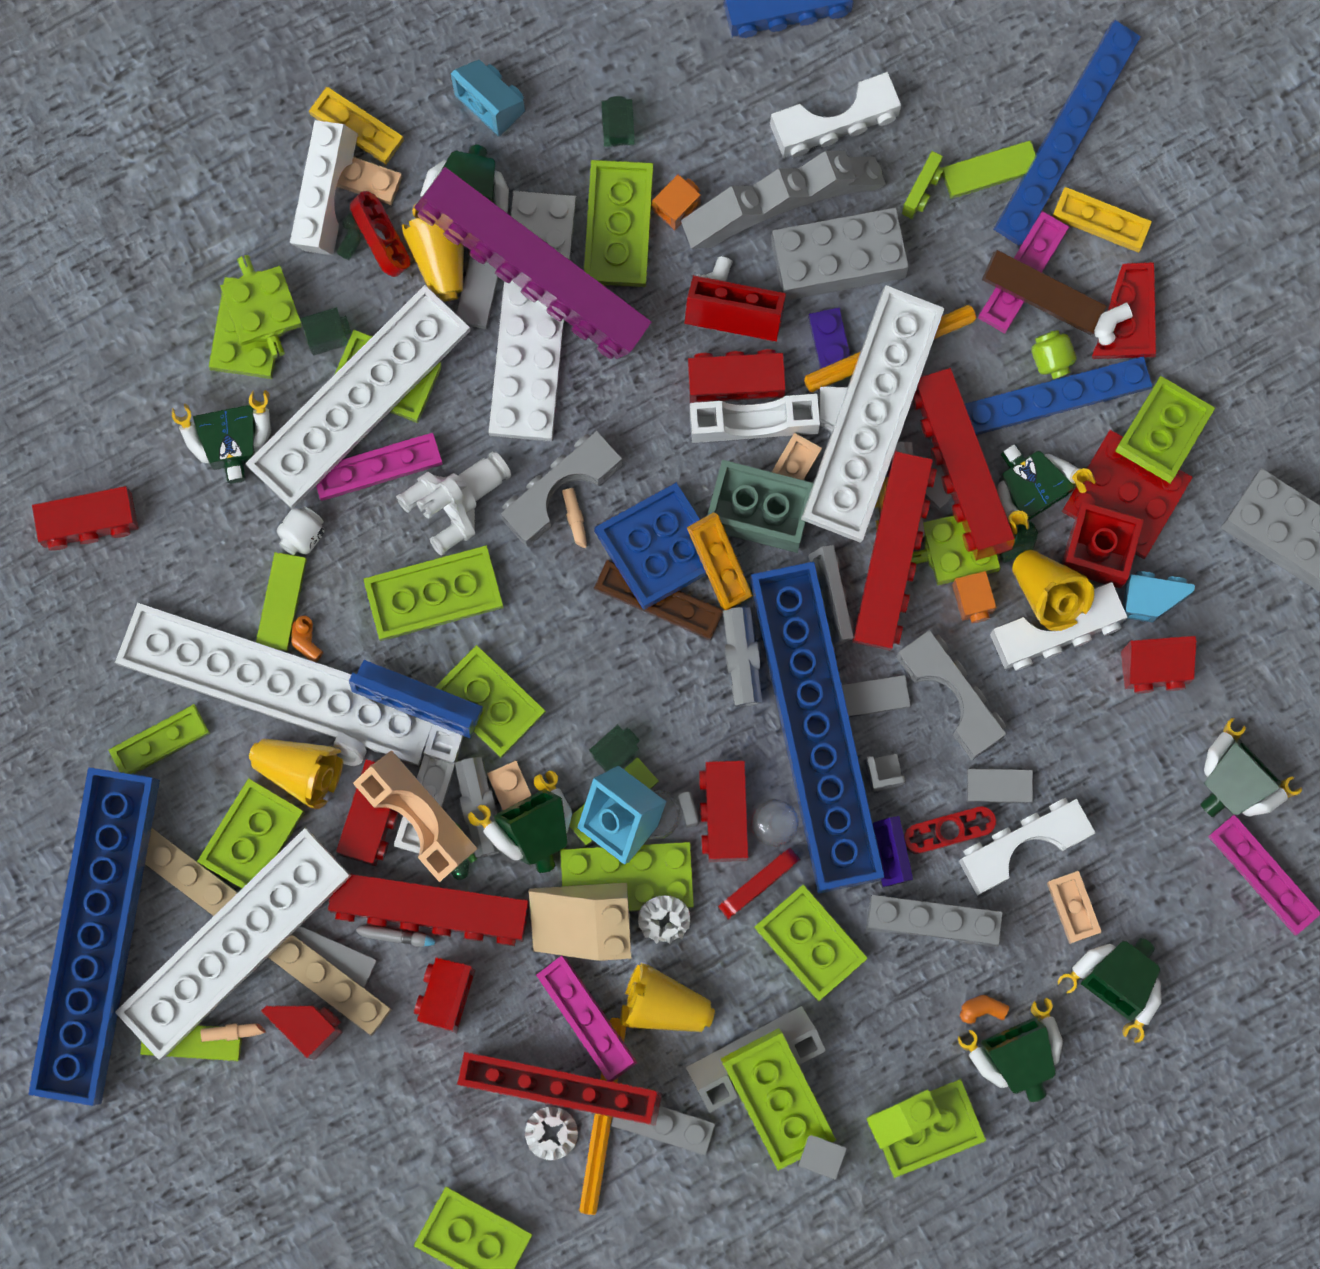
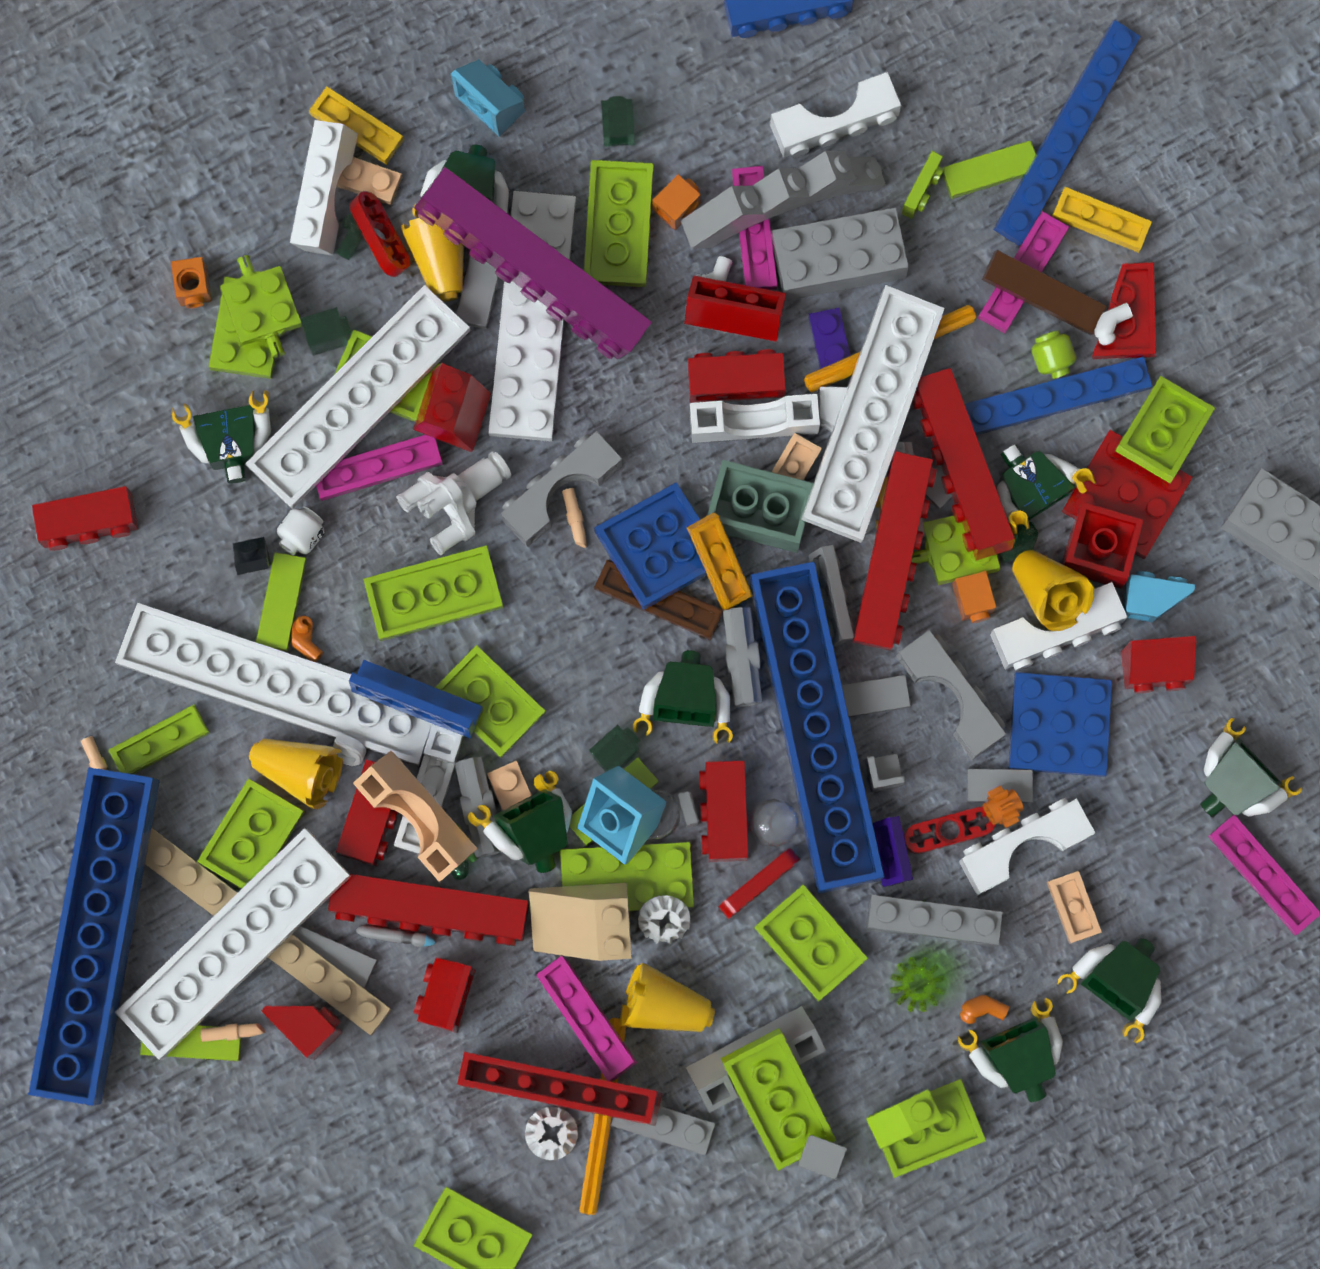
(93, 754): none -> light nougat piece
(186, 270): none -> orange brick
(251, 556): none -> black bracket
(453, 407): none -> red slope
(687, 696): none -> dark green torso
(756, 240): none -> dark pink plate
(908, 977): none -> clear neon green gear
(1003, 806): none -> orange gear
(1060, 724): none -> blue plate

